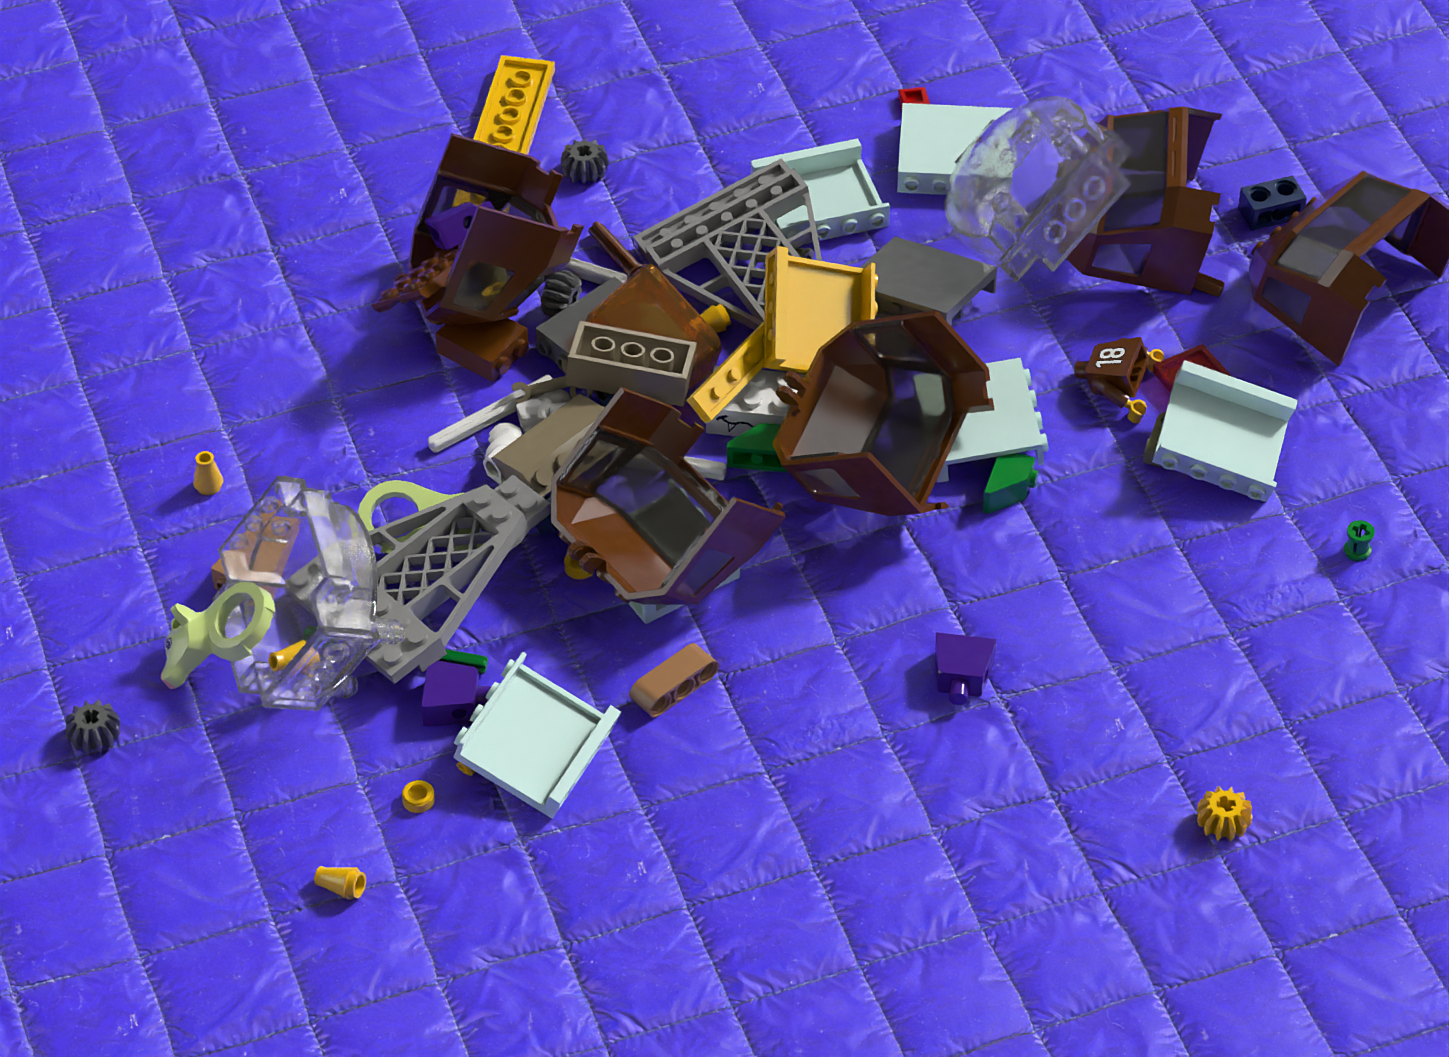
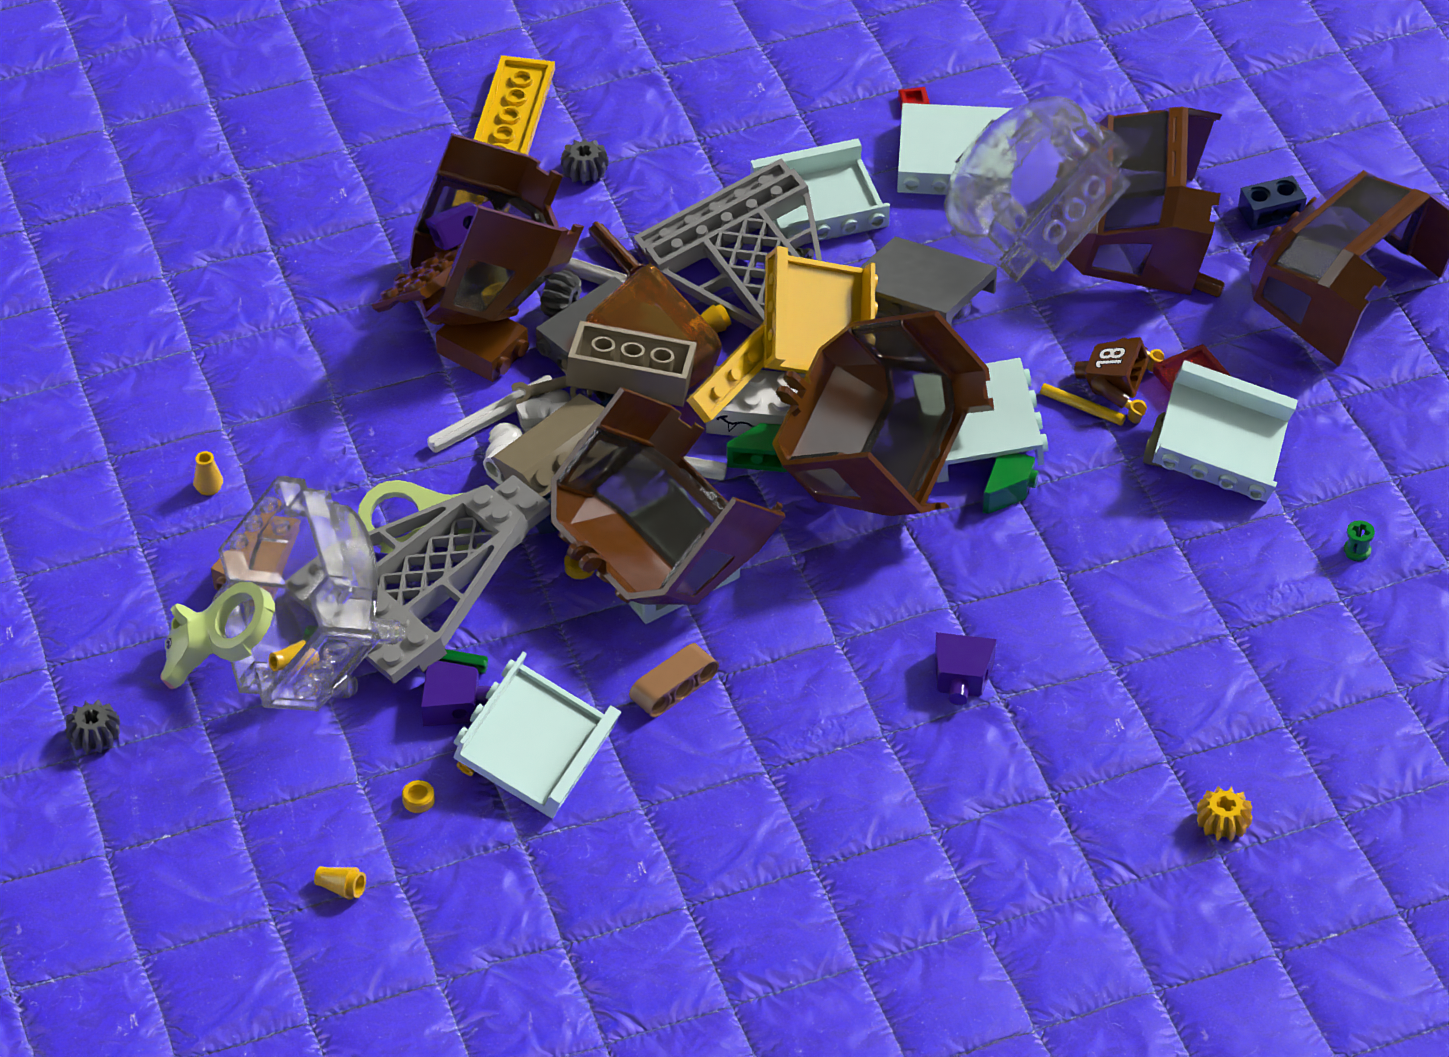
(1082, 404): none -> yellow bar

